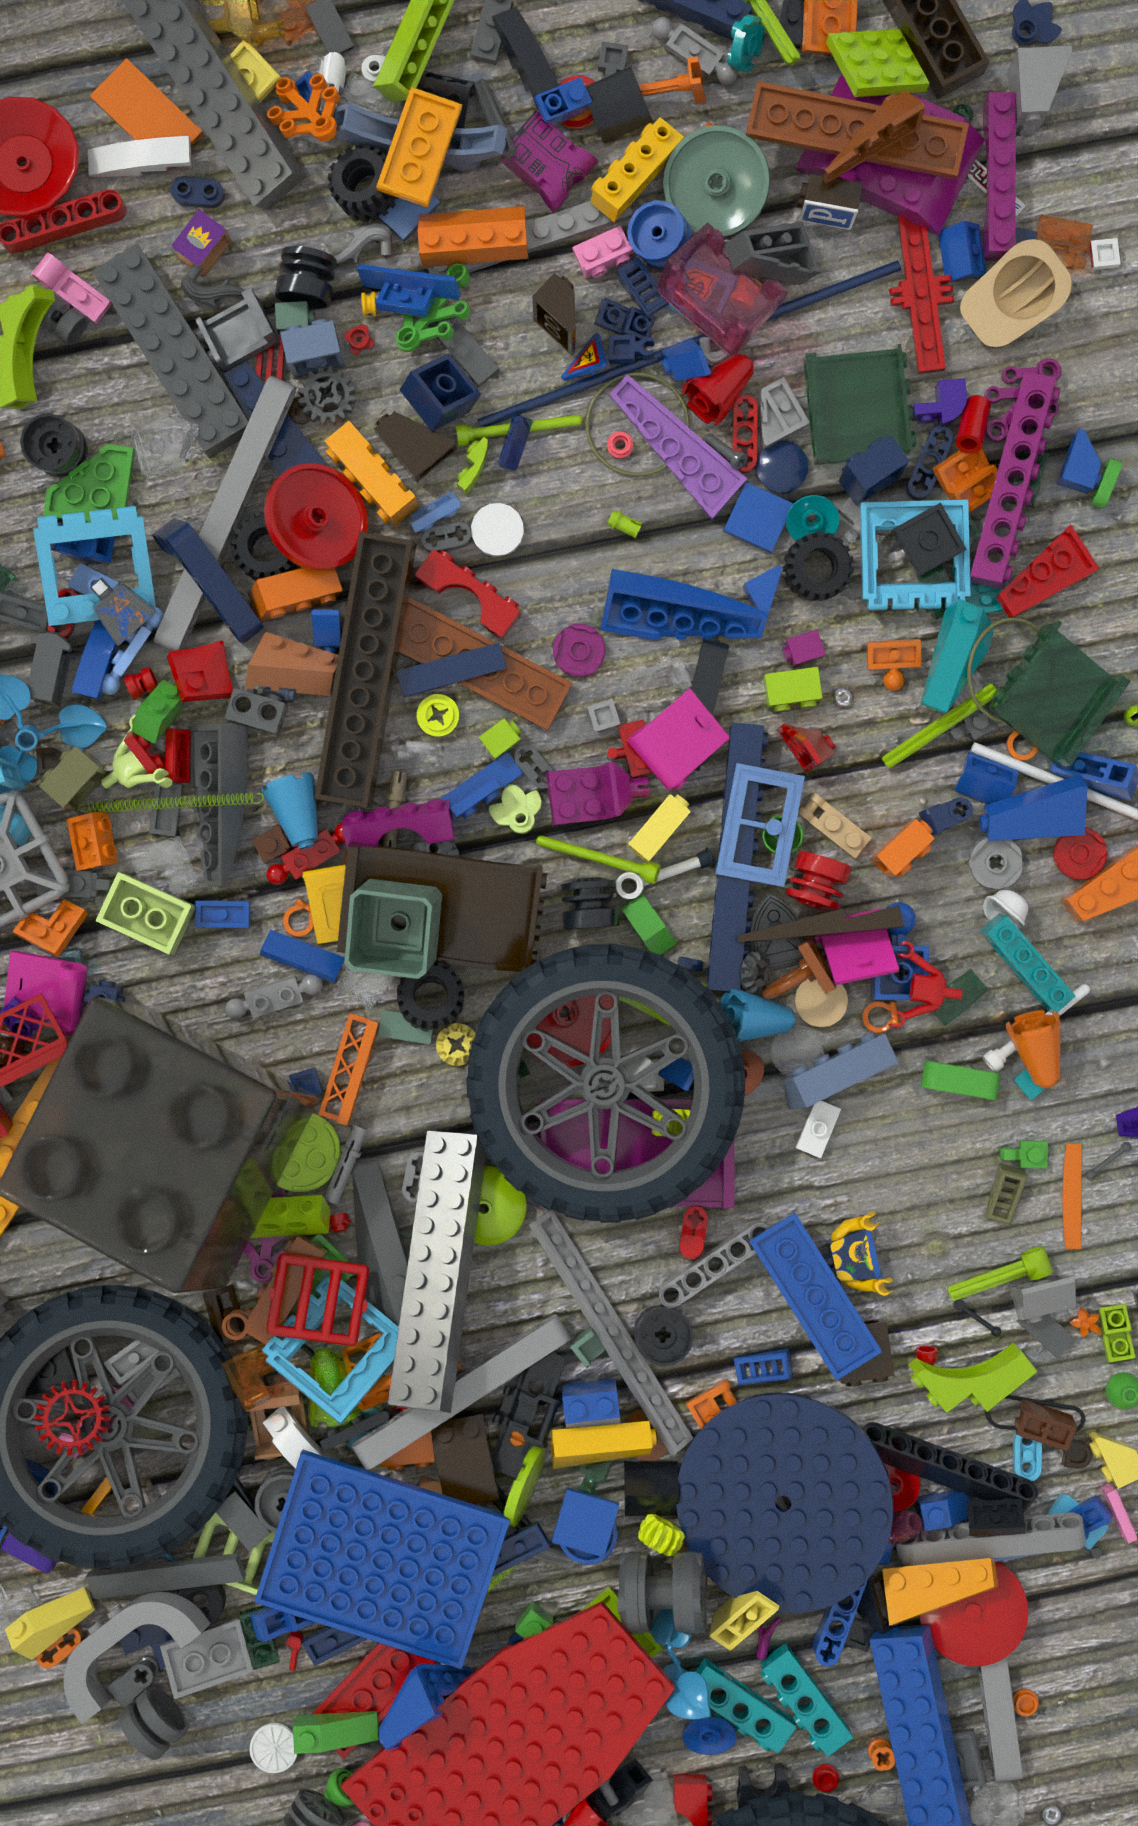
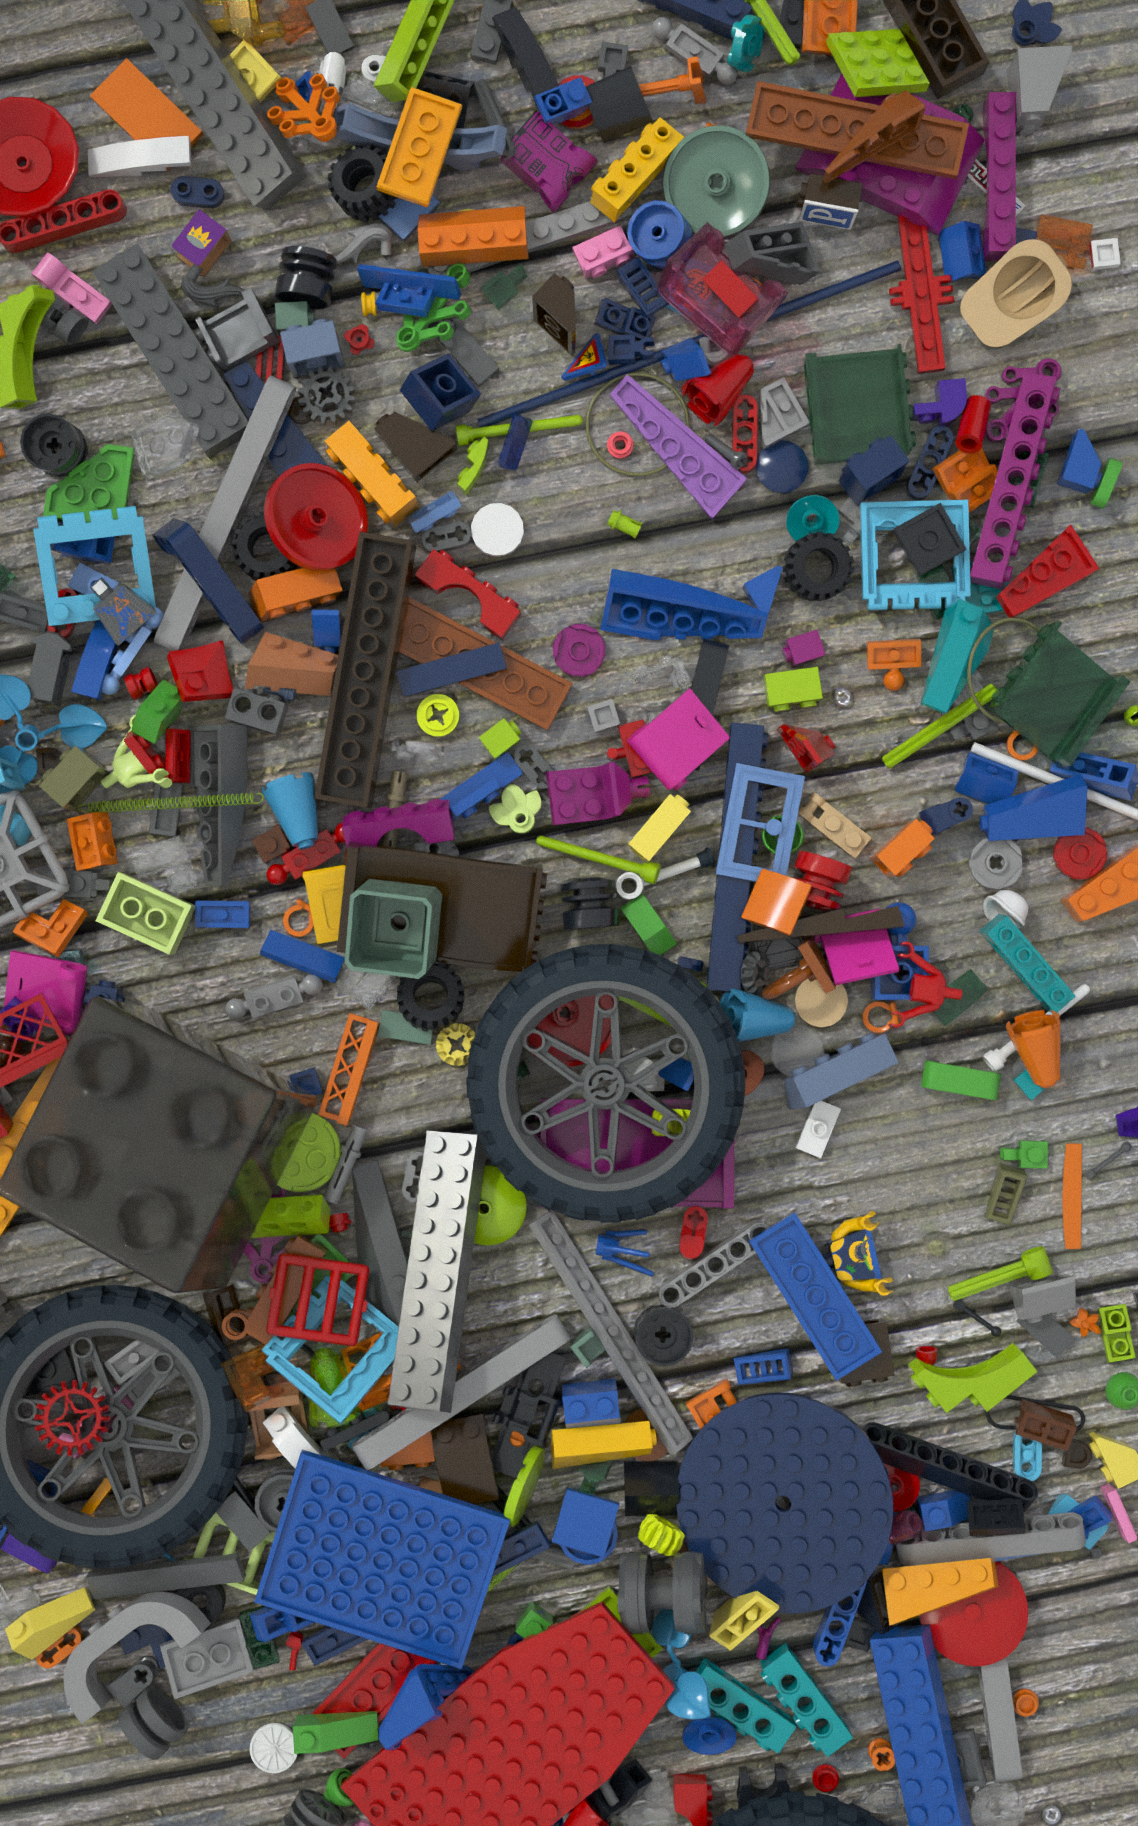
(501, 288): none -> clear green plate
(609, 1246): none -> blue plant
(730, 289): none -> red tile
(758, 517): blue tile -> none
(776, 902): none -> orange slope

